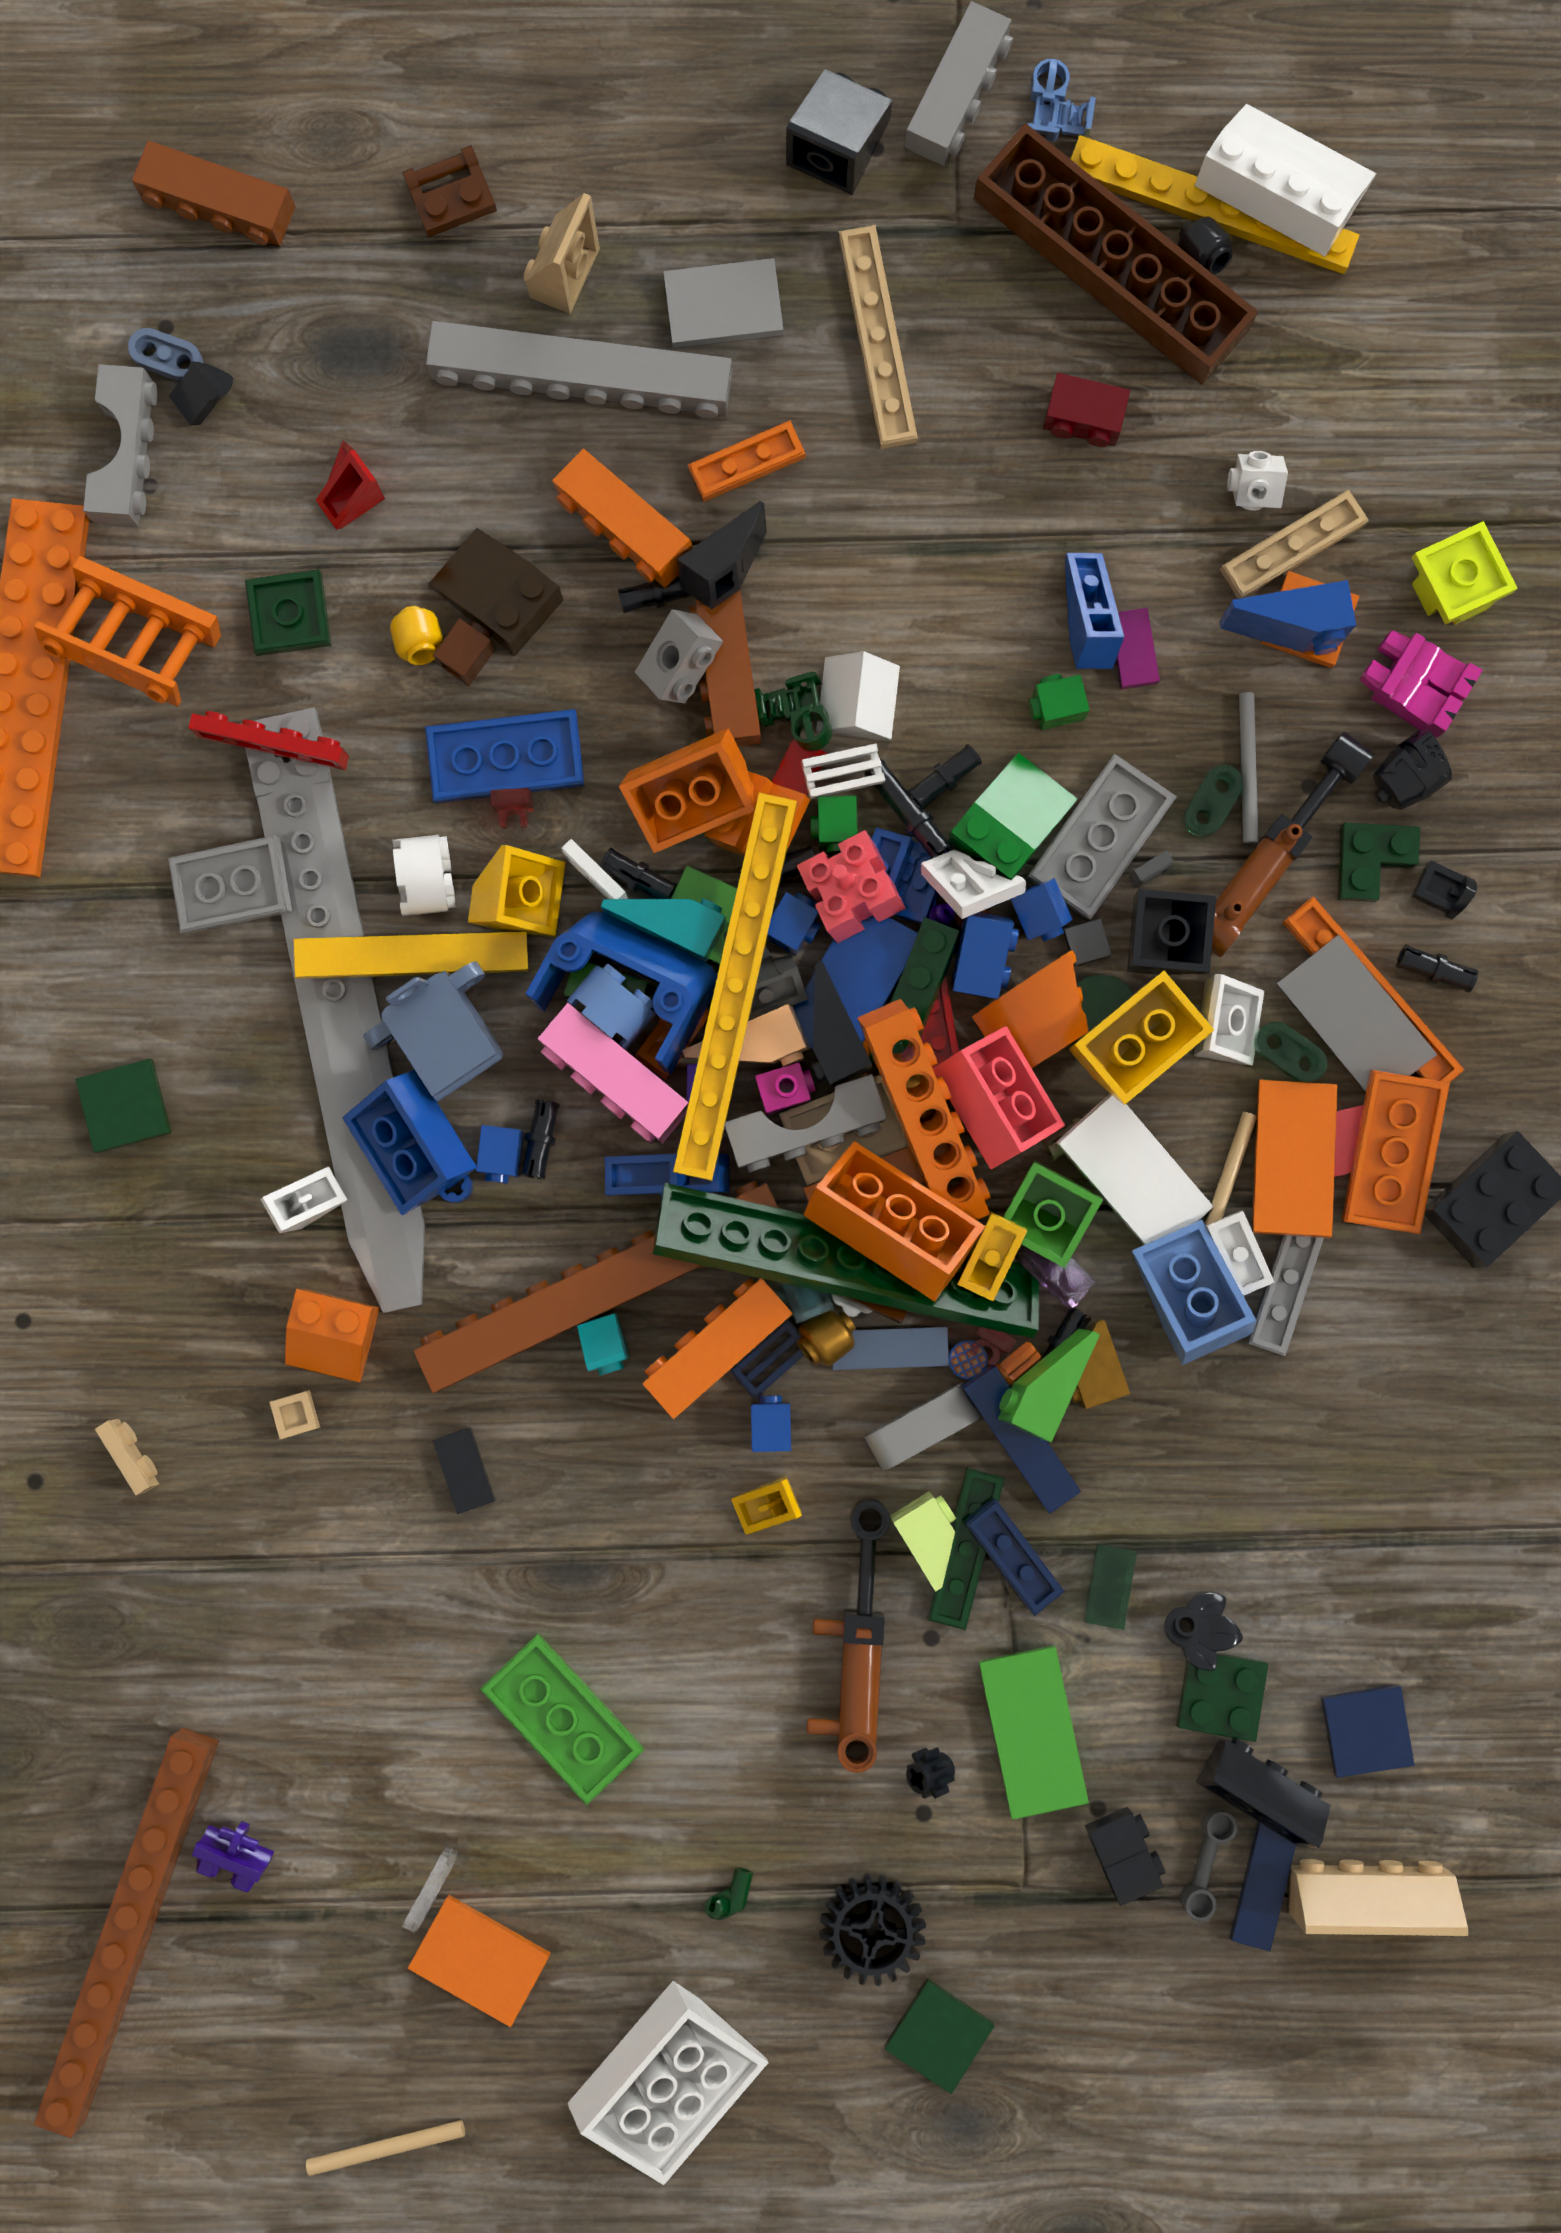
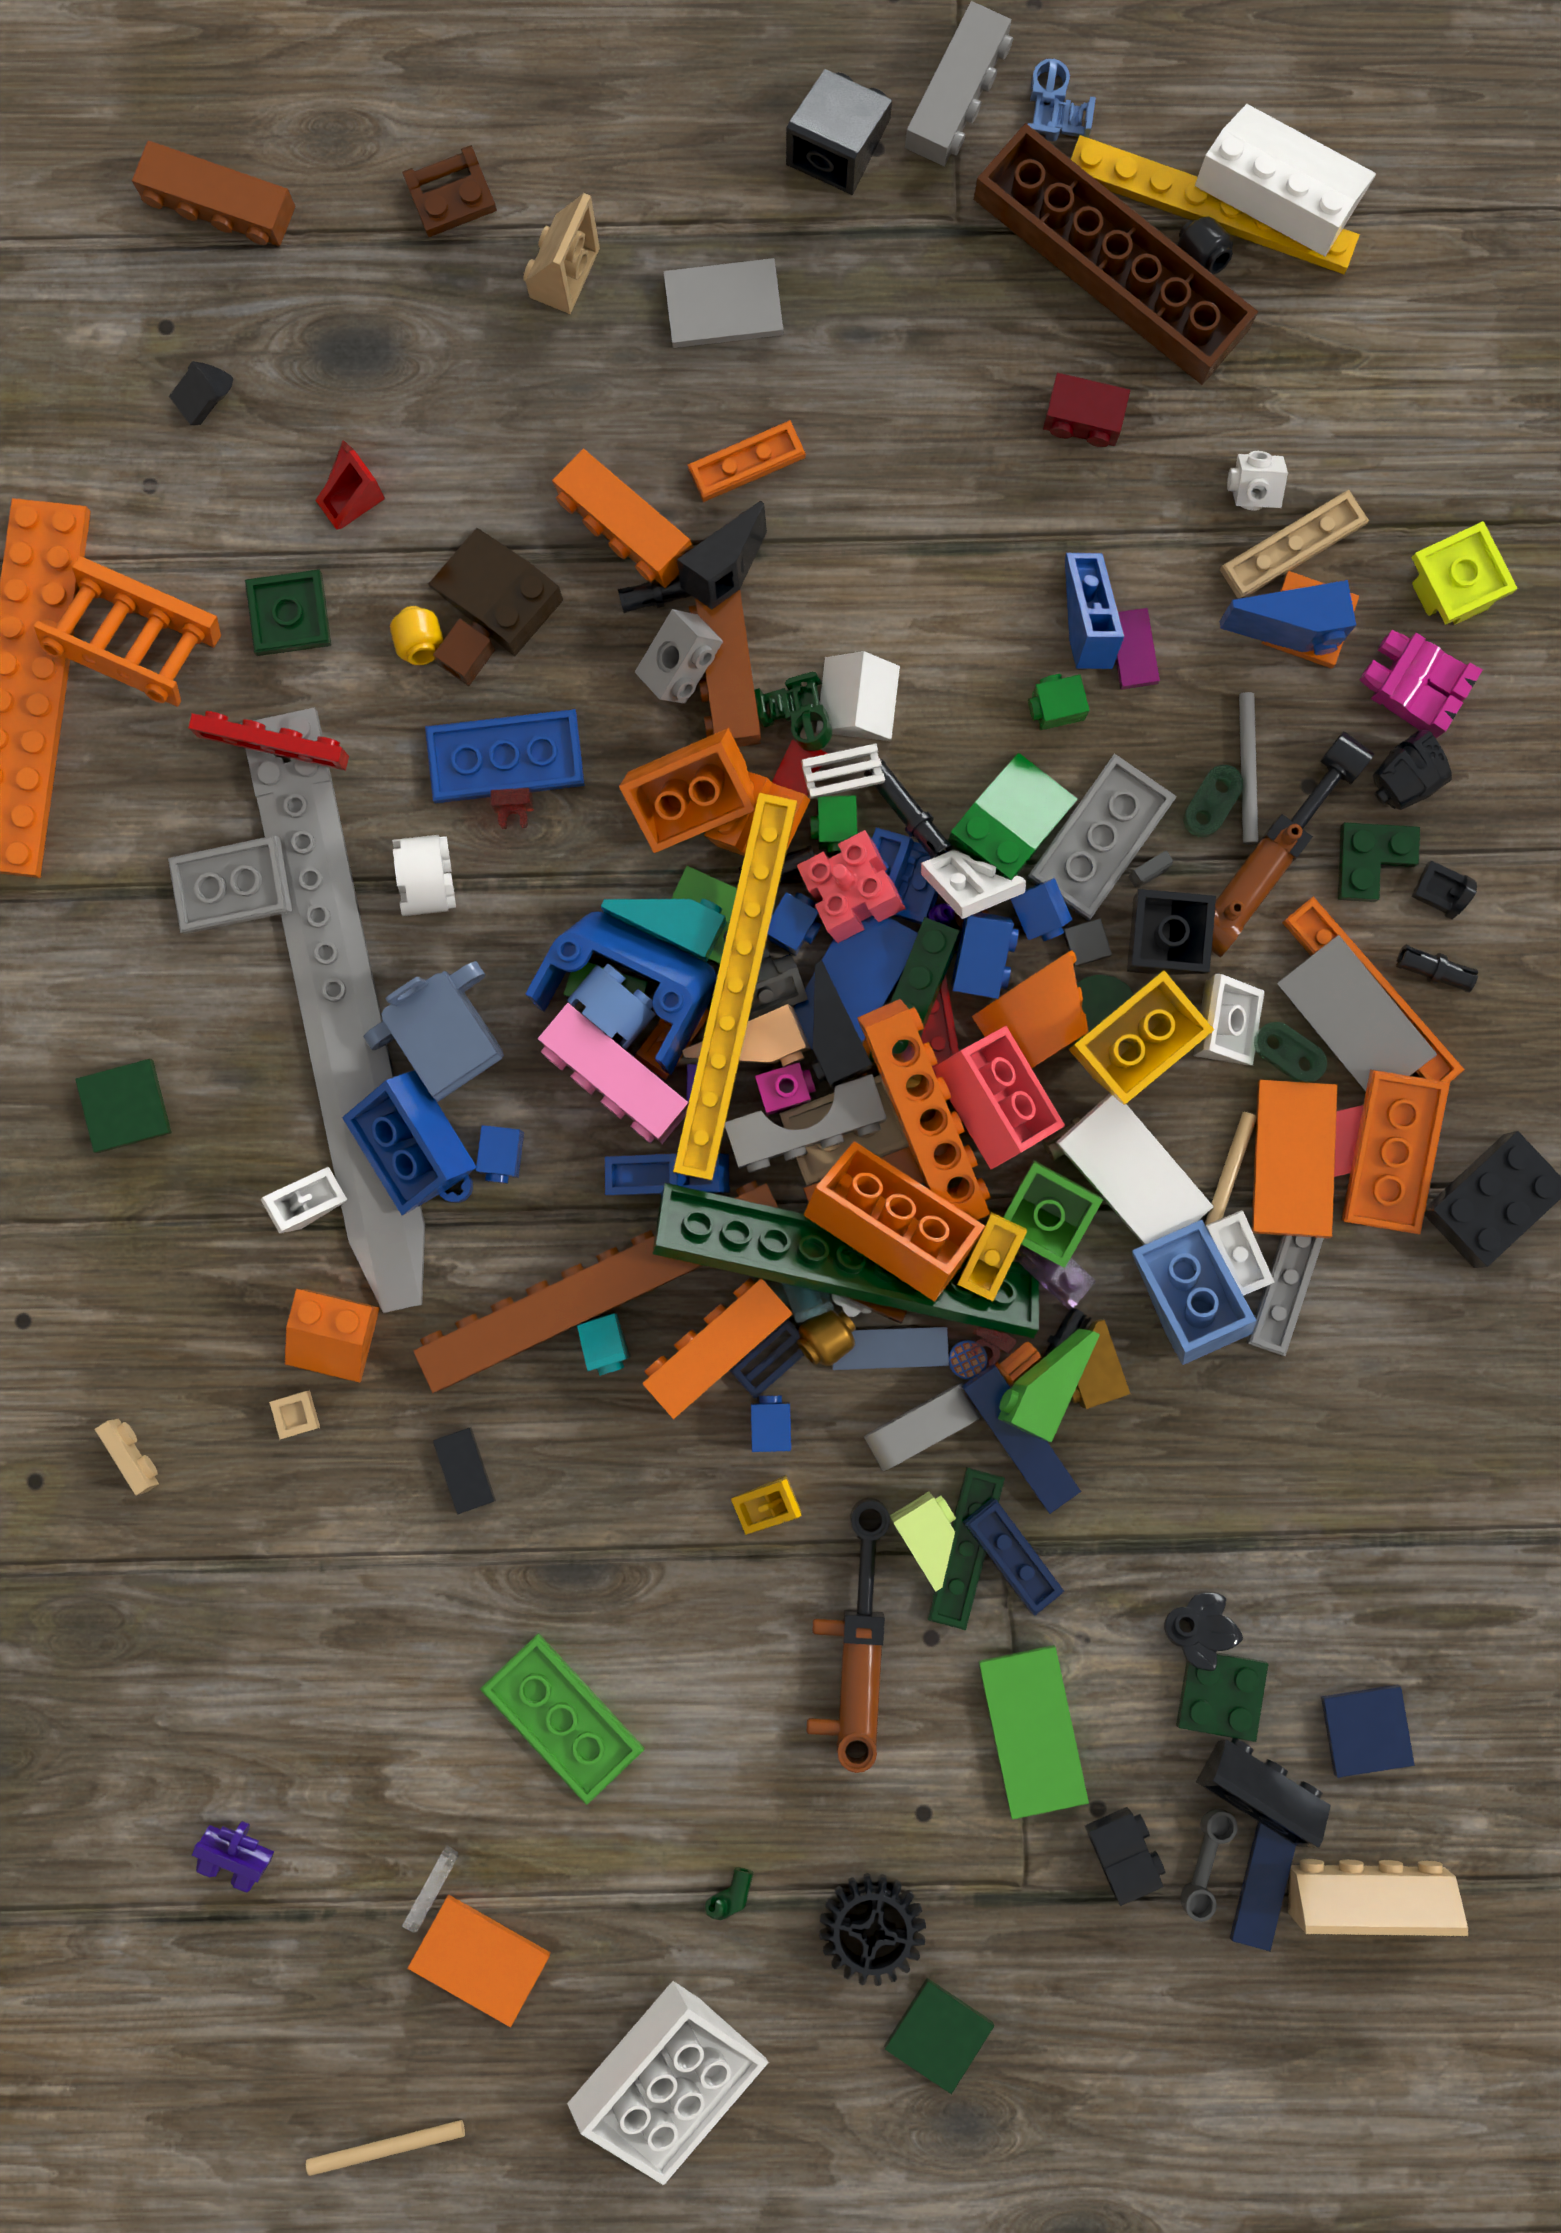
(116, 490): light grey arch -> none
(126, 1933): dark orange brick -> none
(168, 355): sand blue plate -> none
(409, 954): yellow tile -> none
(518, 893): yellow slope -> none
(540, 1139): black pin -> none
(579, 369): light grey brick -> none
(592, 871): white tile -> none
(637, 875): black pin -> none
(877, 337): tan tile -> none
(930, 1773): black gear -> none
(945, 776): black pin -> none
(1110, 1586): clear green plate -> none

